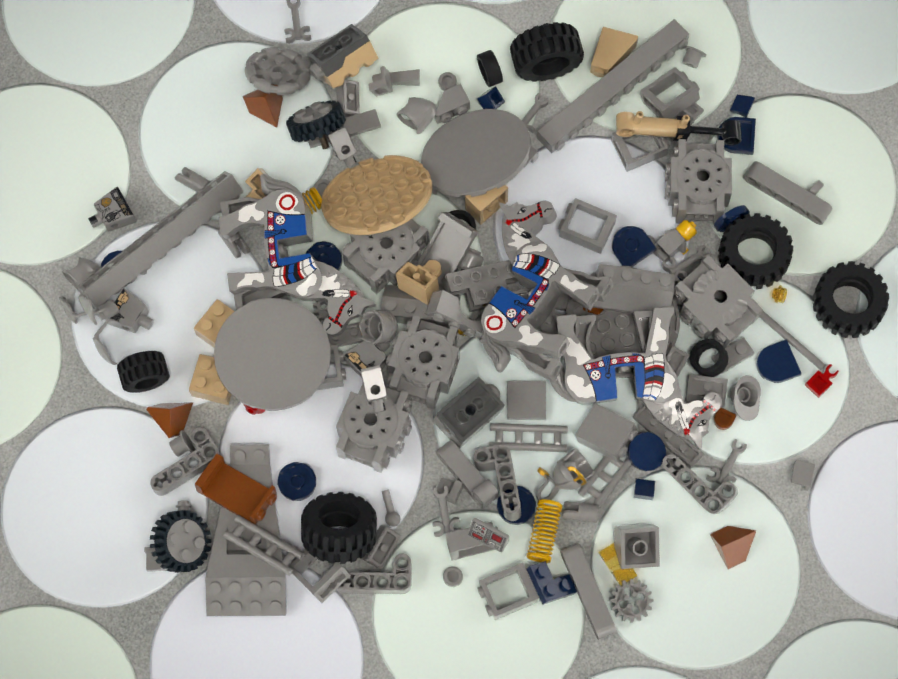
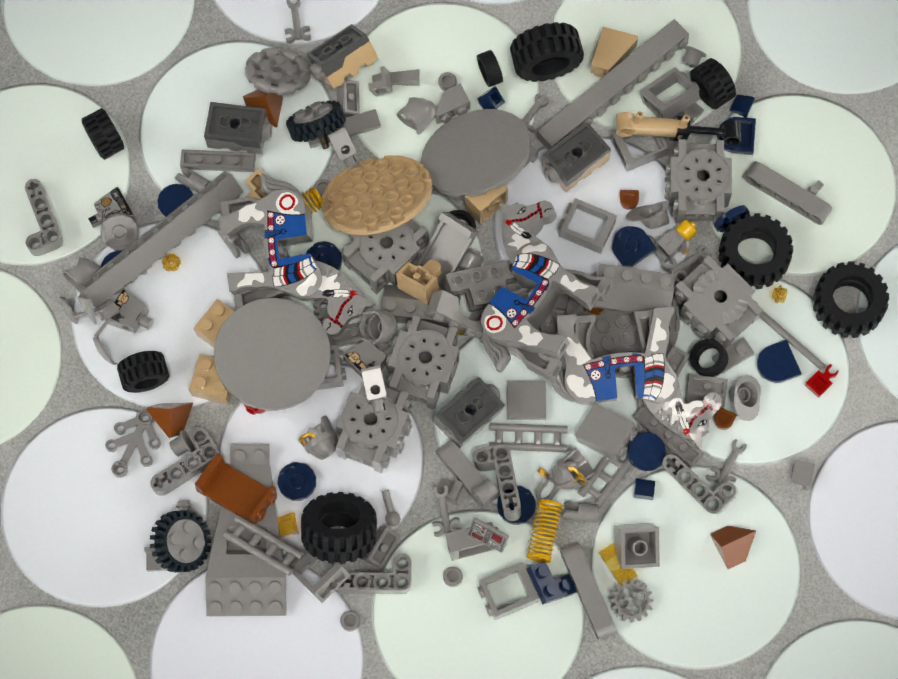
(42, 214): none -> light grey beam
(102, 133): none -> black tyre
(119, 231): none -> light grey tile
(134, 439): none -> light grey plant
(171, 258): none -> clear yellow plate
(173, 197): none -> dark blue tile
(218, 160): none -> light grey tile
(237, 127): none -> dark grey piece
(288, 525): none -> clear yellow slope
(321, 439): none -> light grey helmet
(350, 621): none -> light grey tile
(575, 157): none -> dark grey piece
(629, 199): none -> dark orange tile
(650, 215): none -> light grey piece
(714, 83): none -> black tyre

